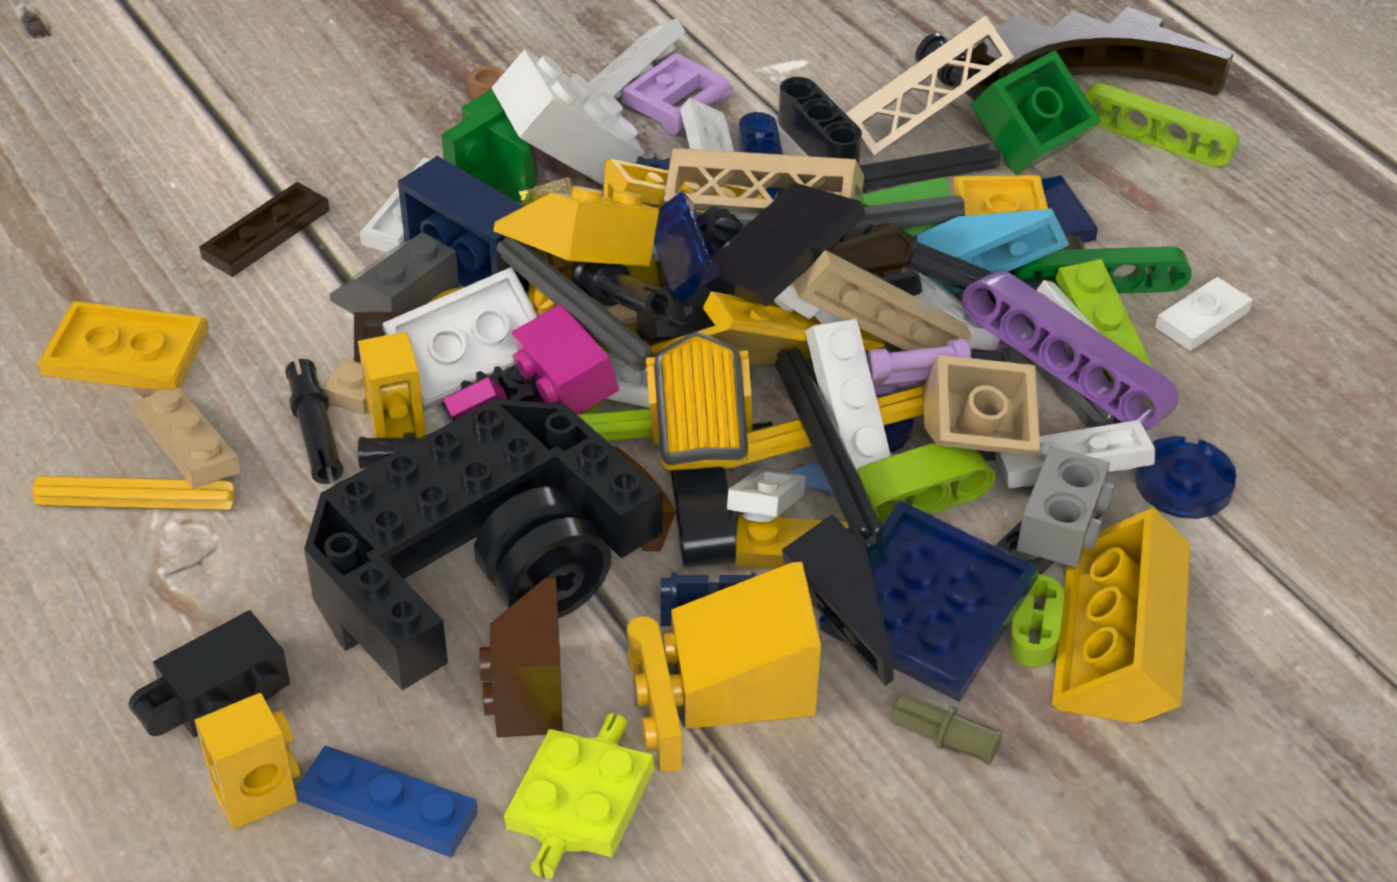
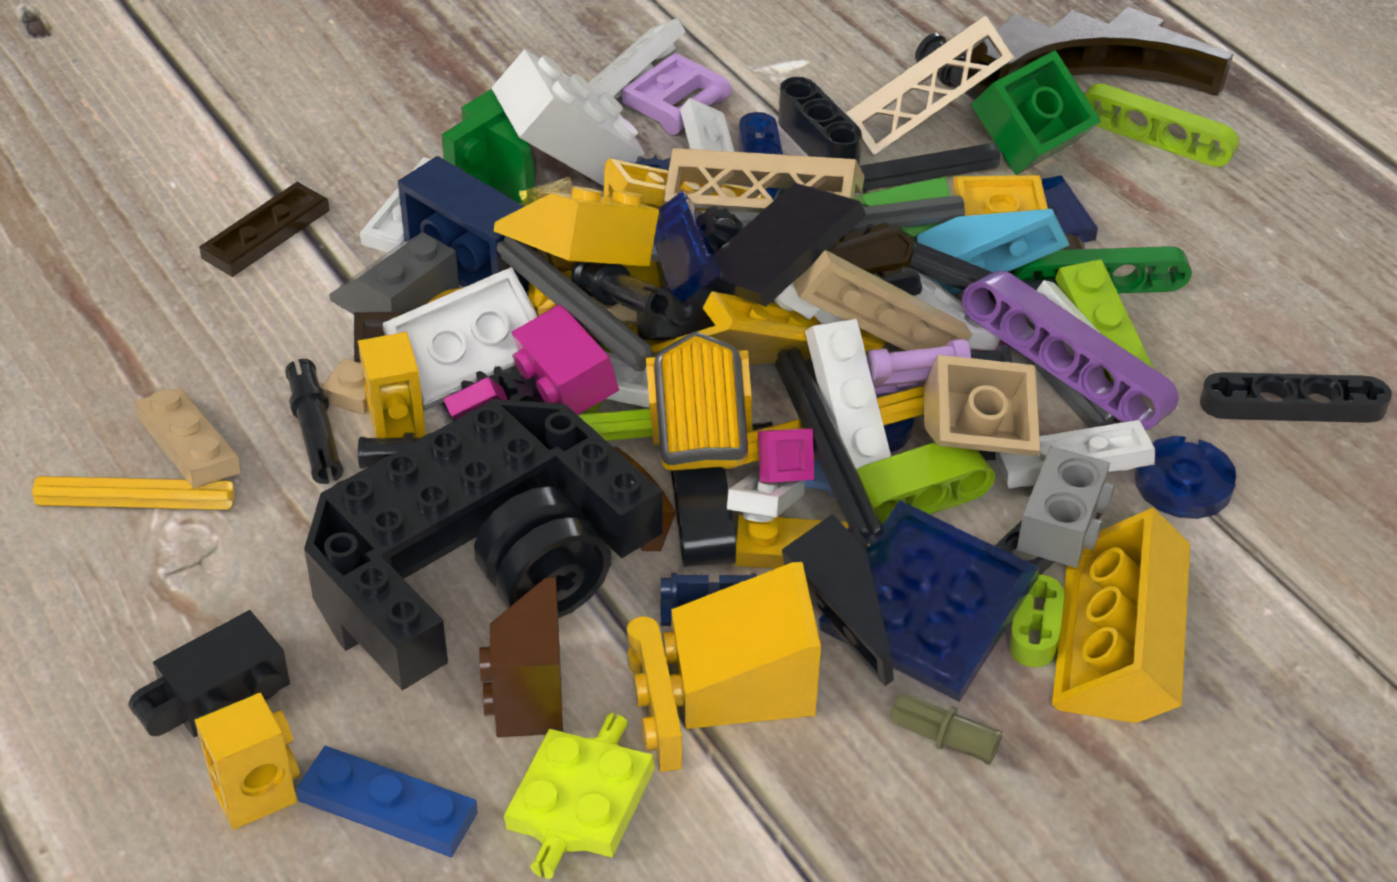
(123, 346): yellow tile -> none
(482, 80): medium nougat tile -> none
(786, 455): none -> dark pink plate
(1203, 313): white plate -> none
(1364, 397): none -> black beam

